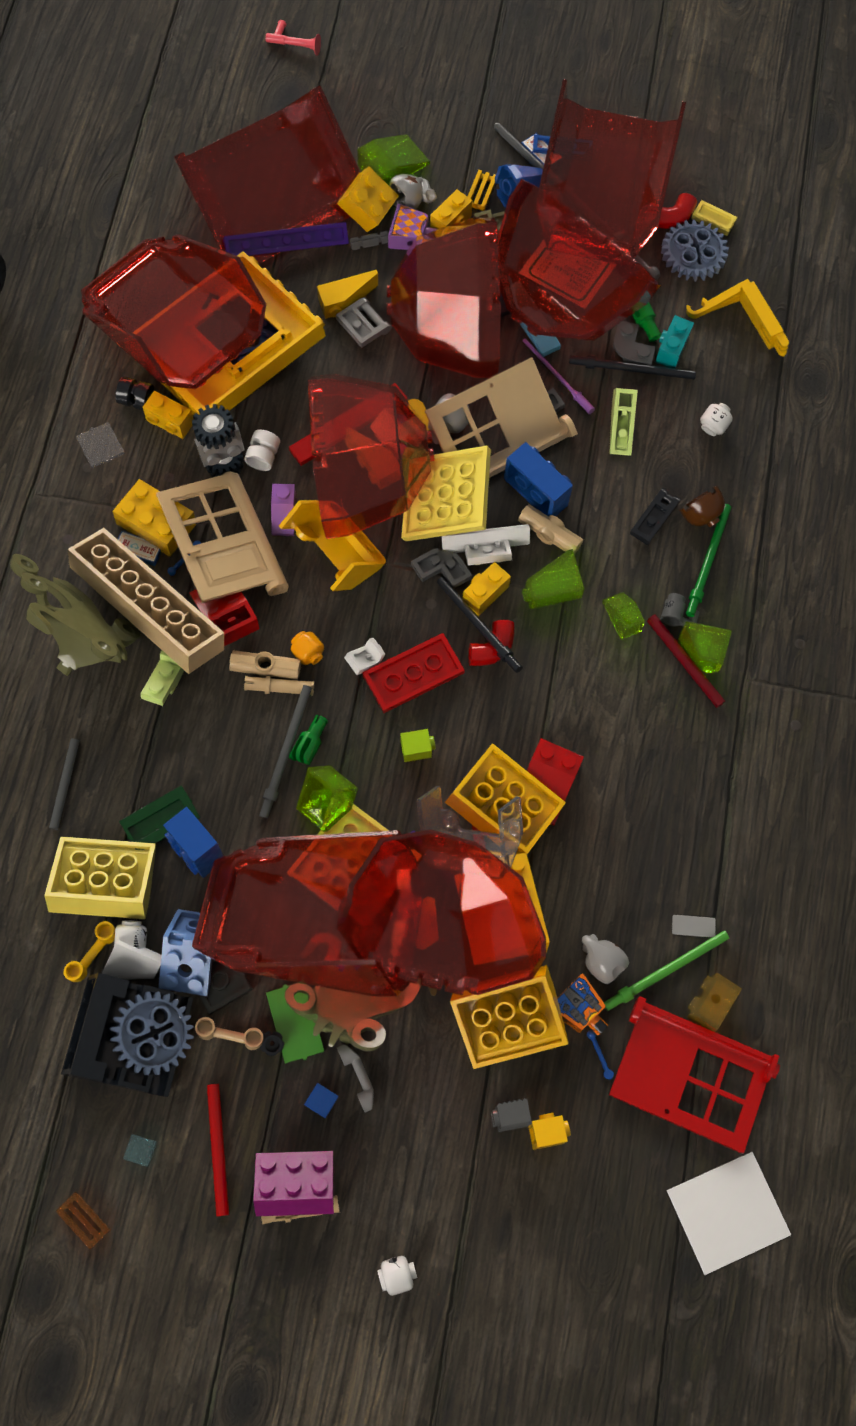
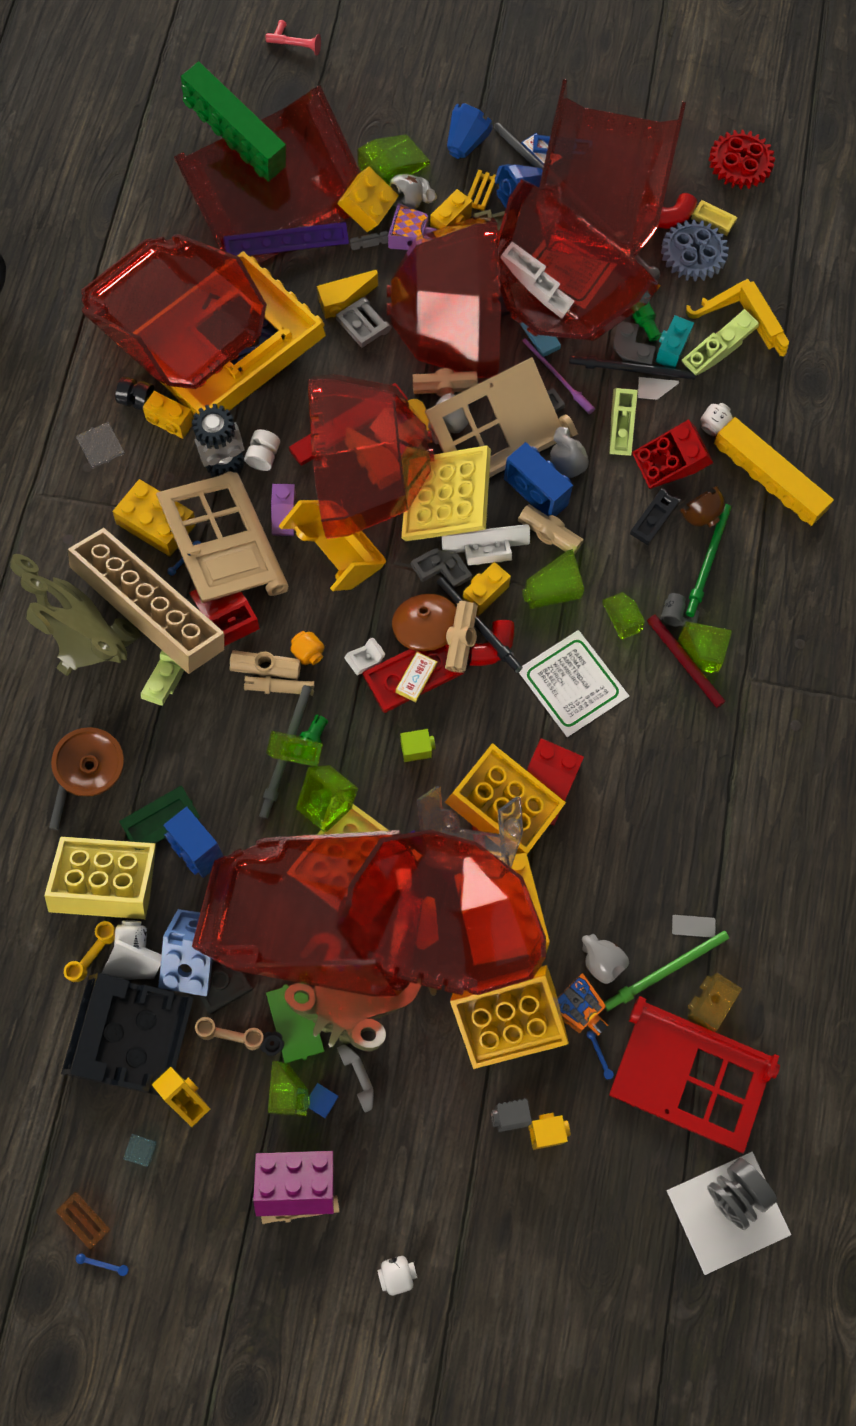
(80, 749): none -> dark orange dish
(122, 1270): none -> blue hinge
(141, 548): white tile -> none
(144, 1012): sand blue gear -> none
(181, 1096): none -> yellow brick
(217, 1149): red piece -> none
(233, 121): none -> green brick
(287, 1092): none -> clear neon green slope
(294, 748): none -> clear neon green slope
(416, 677): none -> white tile
(425, 630): none -> dark orange dish
(443, 382): none -> tan piece
(461, 636): none -> tan piece
(467, 130): none -> blue cone
(532, 276): none -> white slope
(568, 454): none -> light grey piece
(573, 683): none -> white sticker
(654, 388): none -> white sticker
(672, 455): none -> red slope
(721, 344): none -> yellowish green slope
(739, 1196): none -> dark grey wheel
(741, 159): none -> red gear
(773, 471): none -> yellow brick

